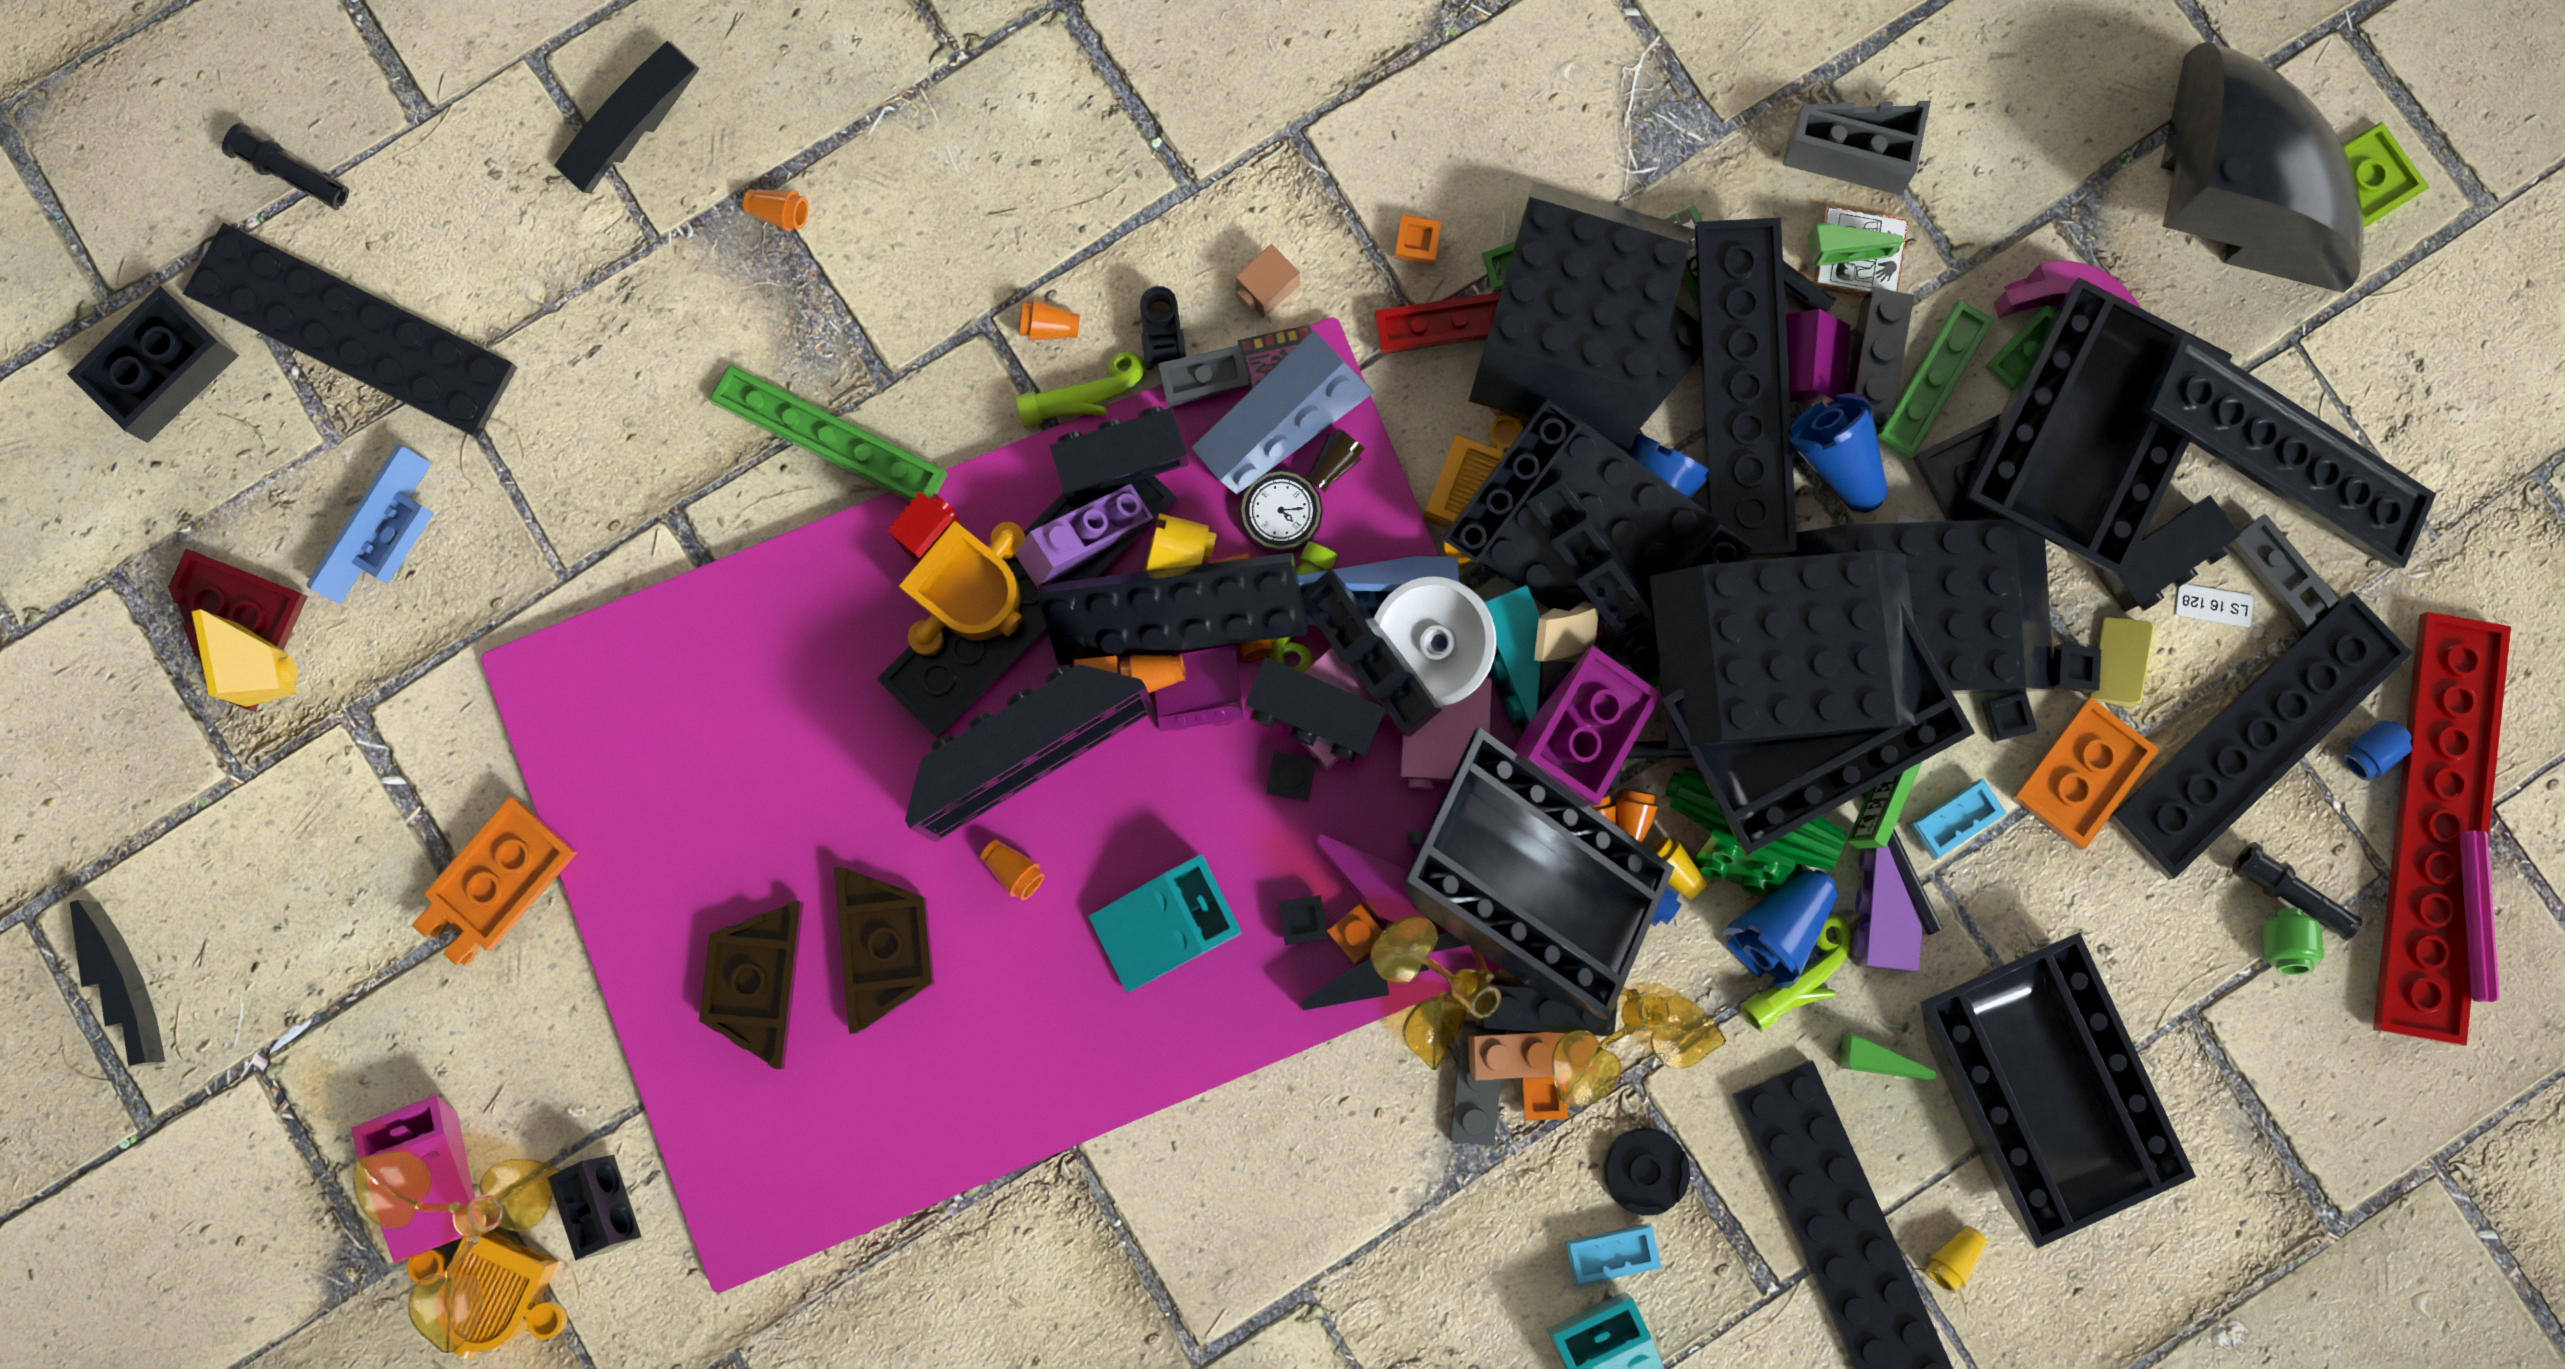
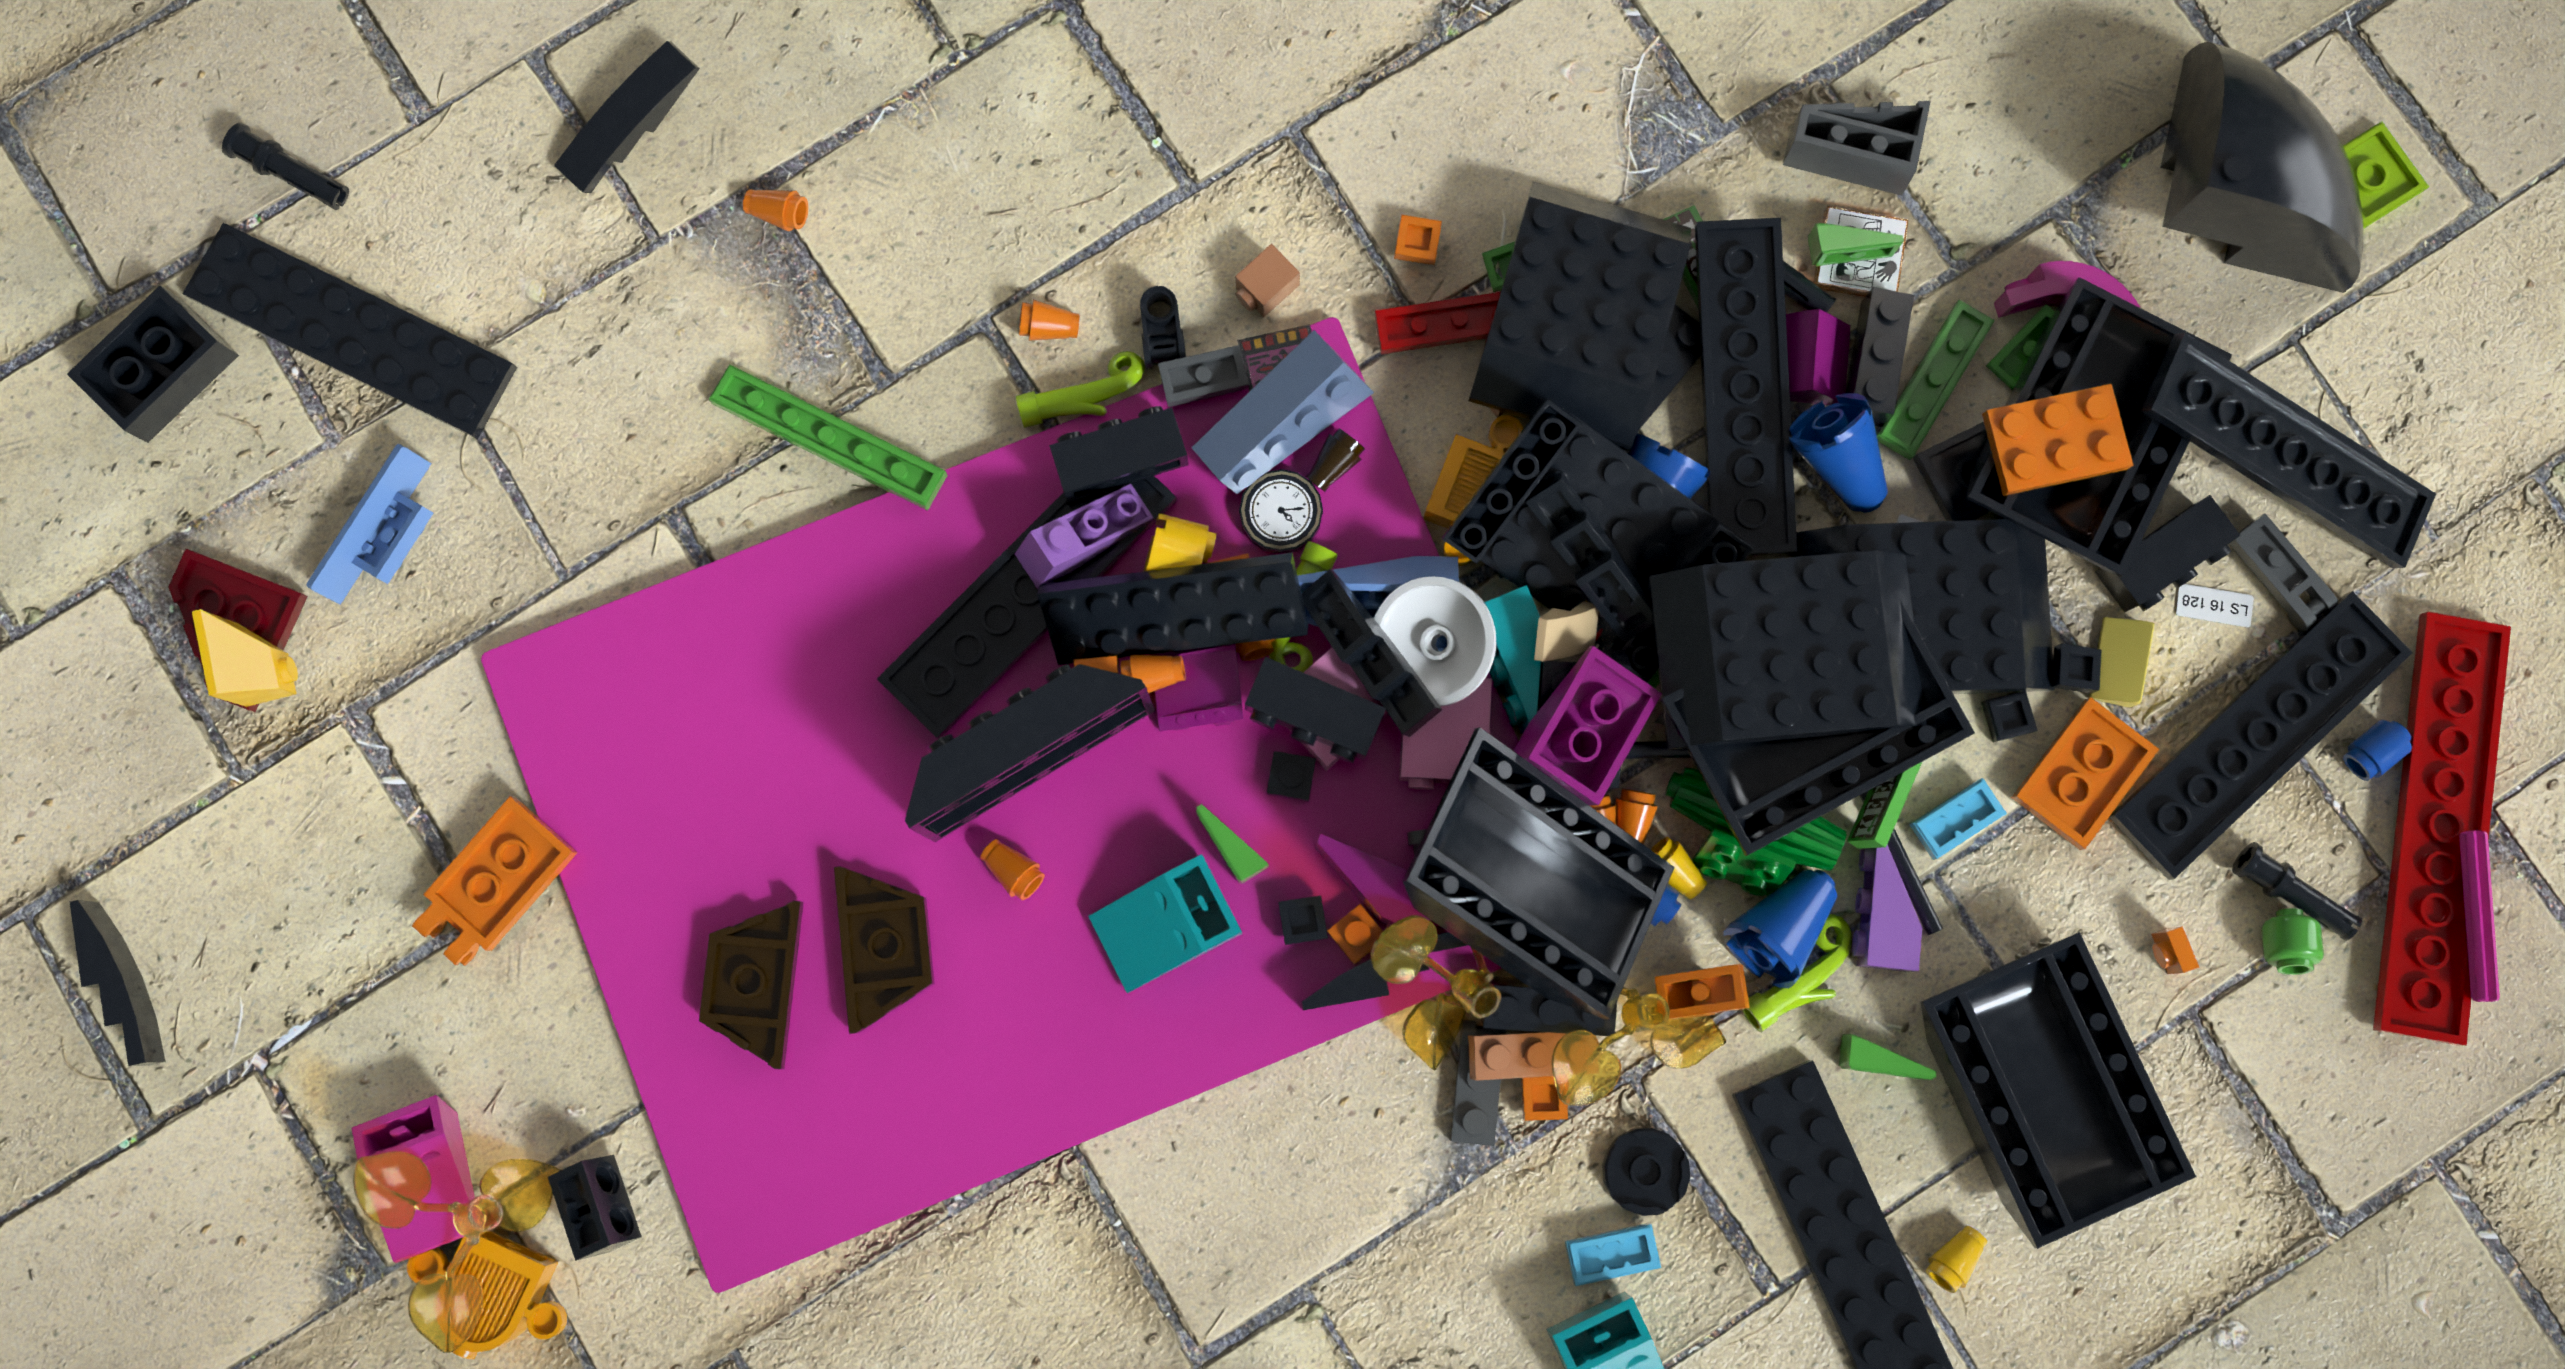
(922, 524): red brick -> none
(965, 587): light orange piece -> none
(1237, 854): none -> bright green slope
(1704, 991): none -> orange slope
(2057, 439): none -> orange plate
(2173, 950): none -> orange plate

